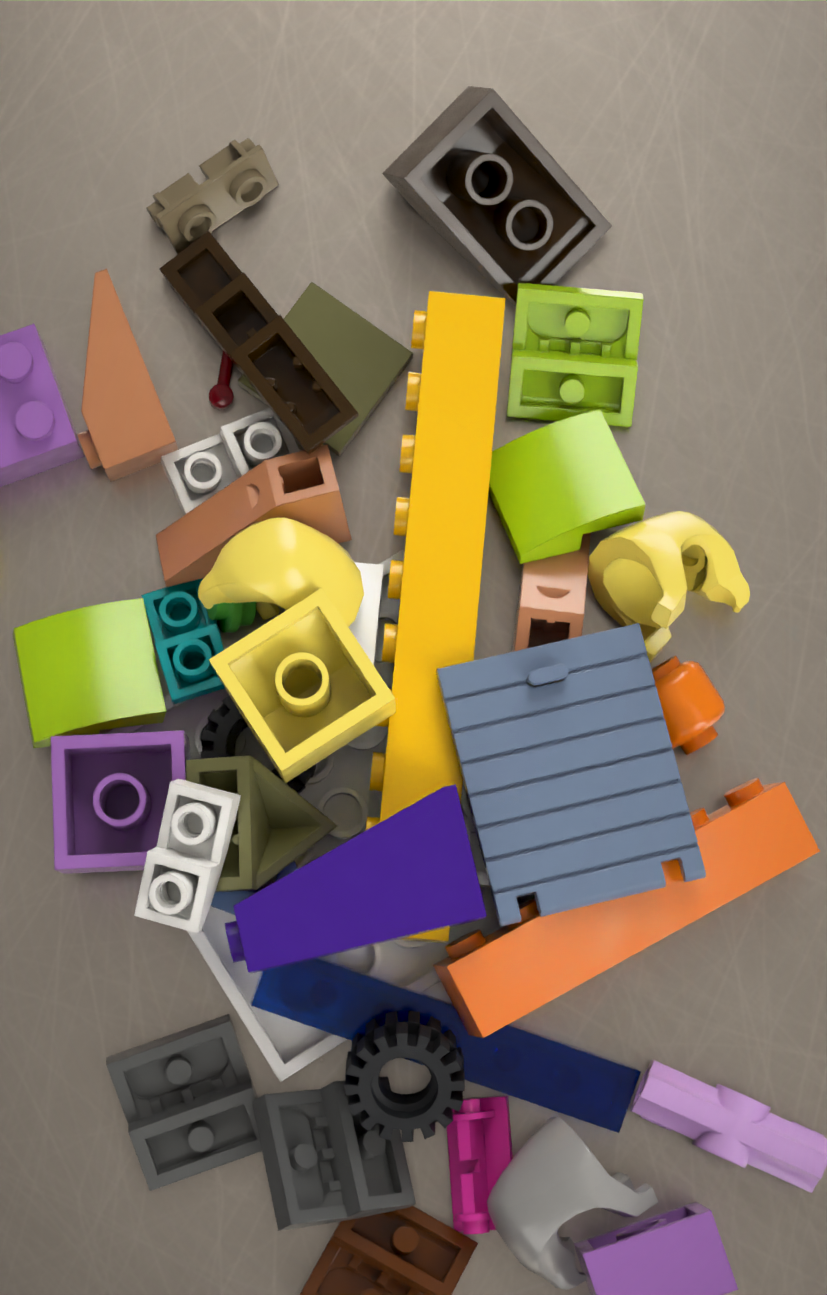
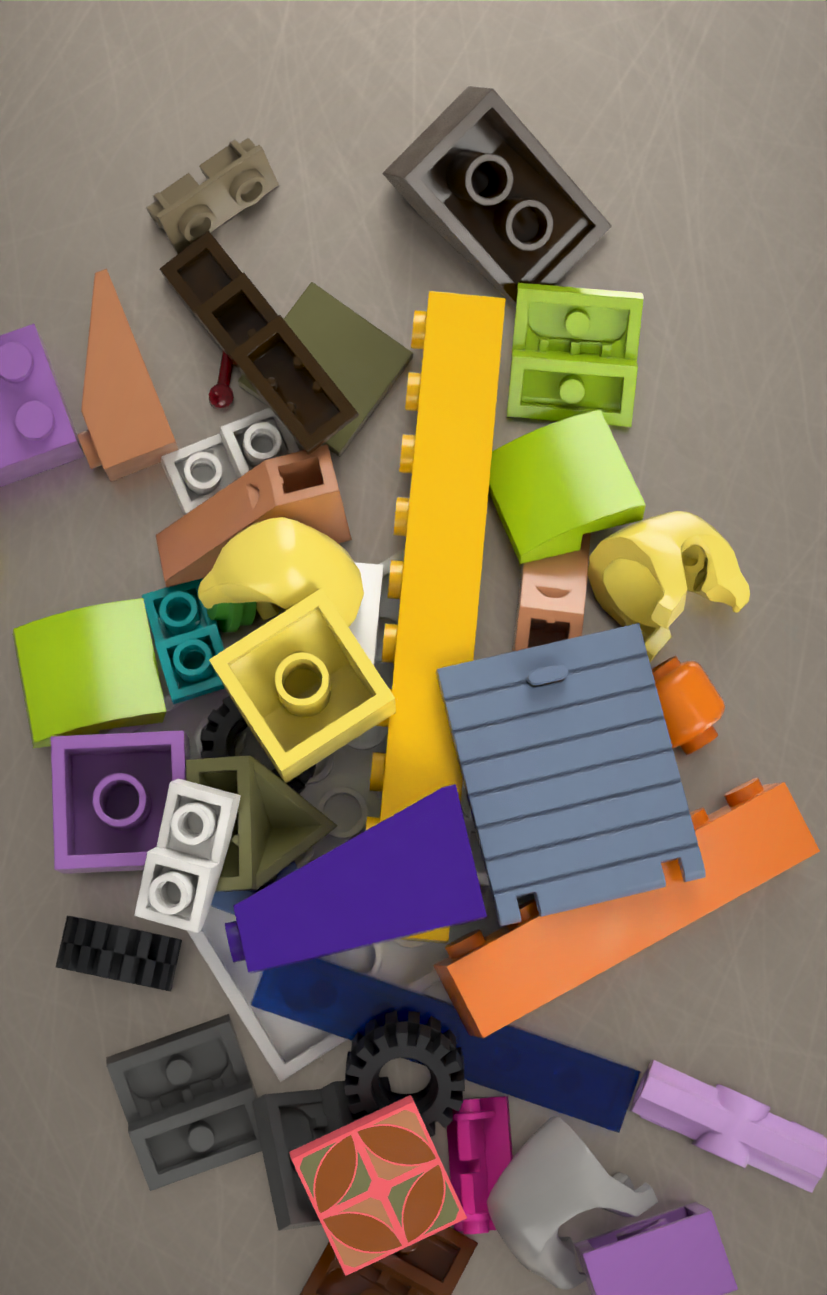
(118, 953): none -> black tyre
(377, 1185): none -> tile

